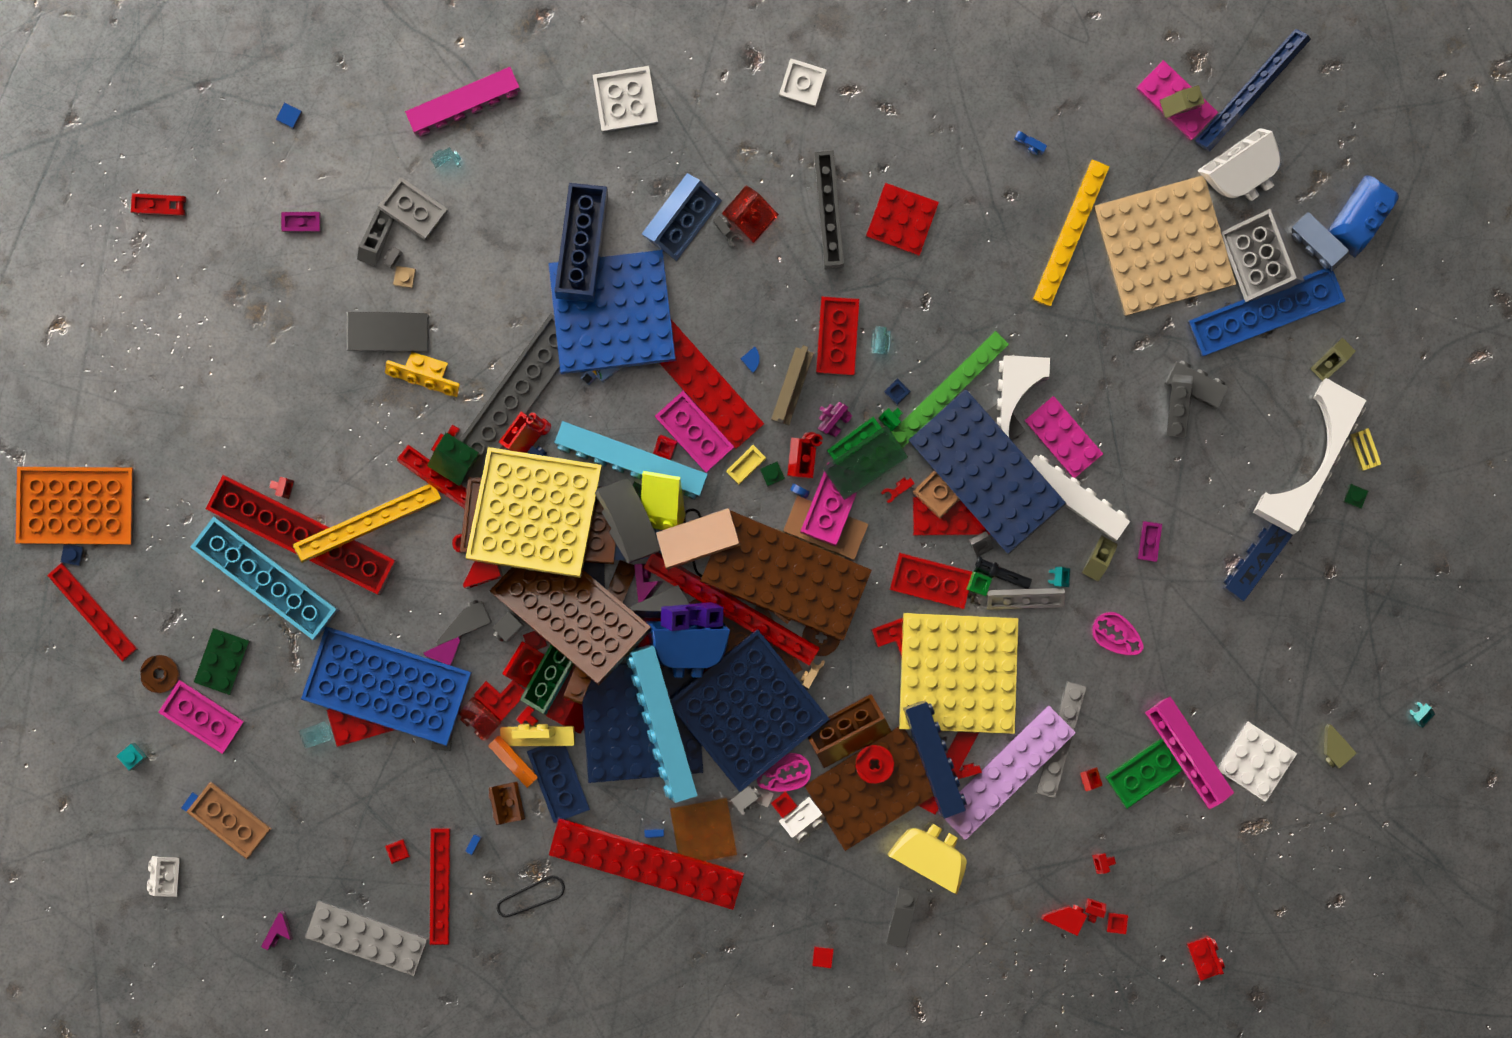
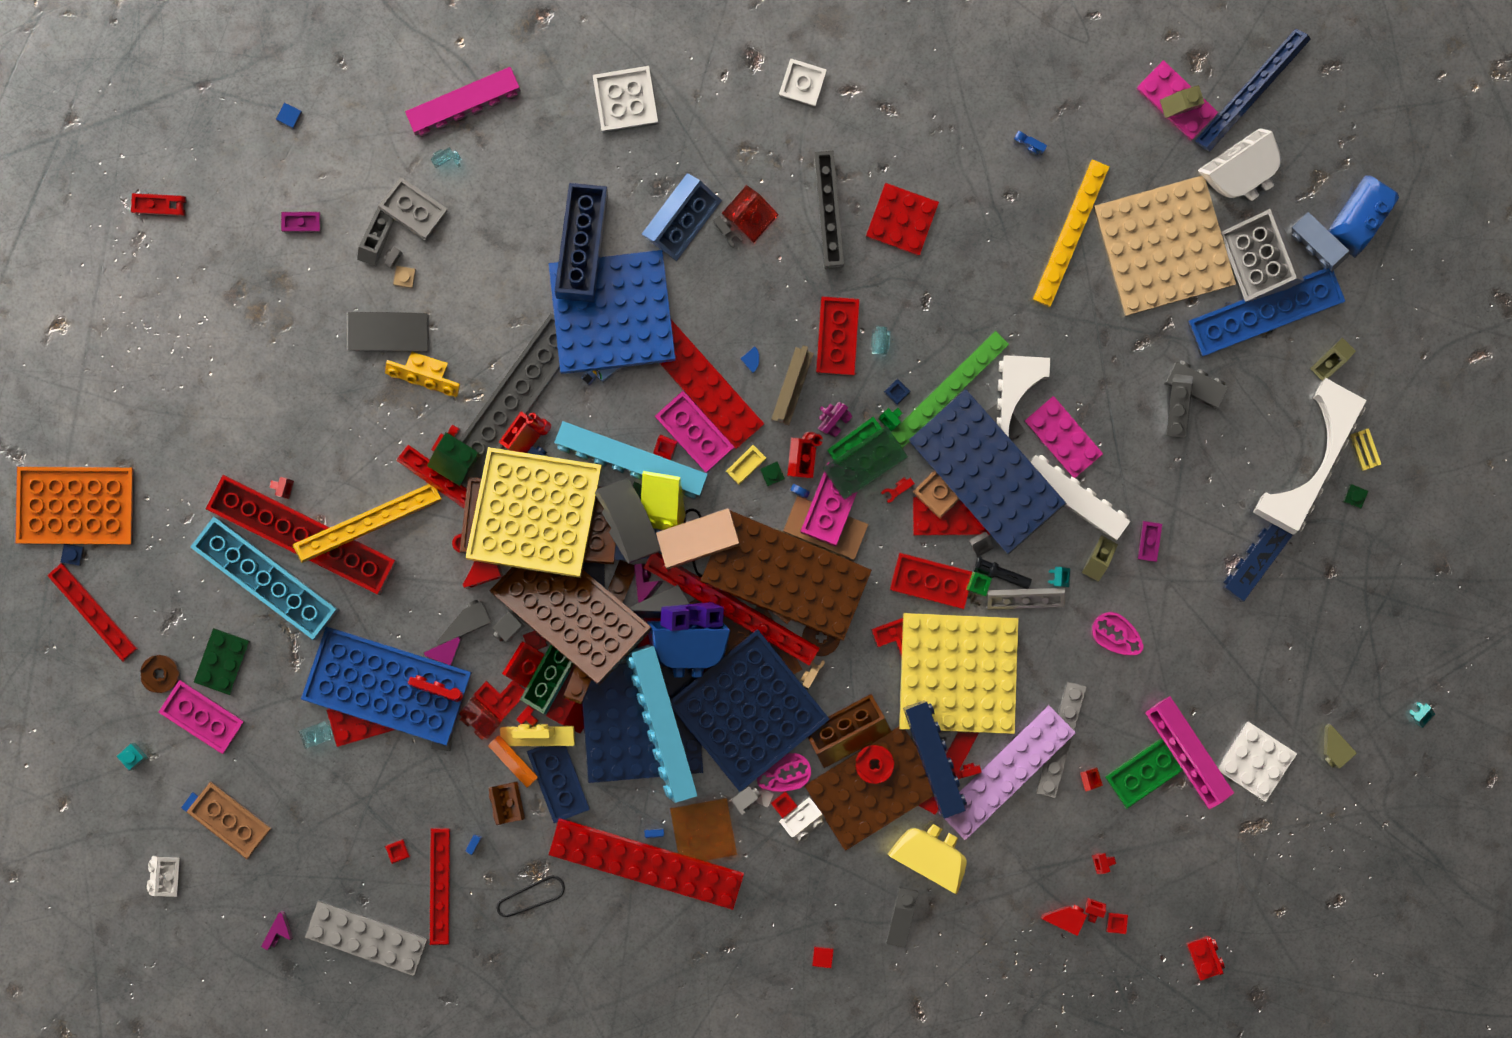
(436, 688): none -> red plate

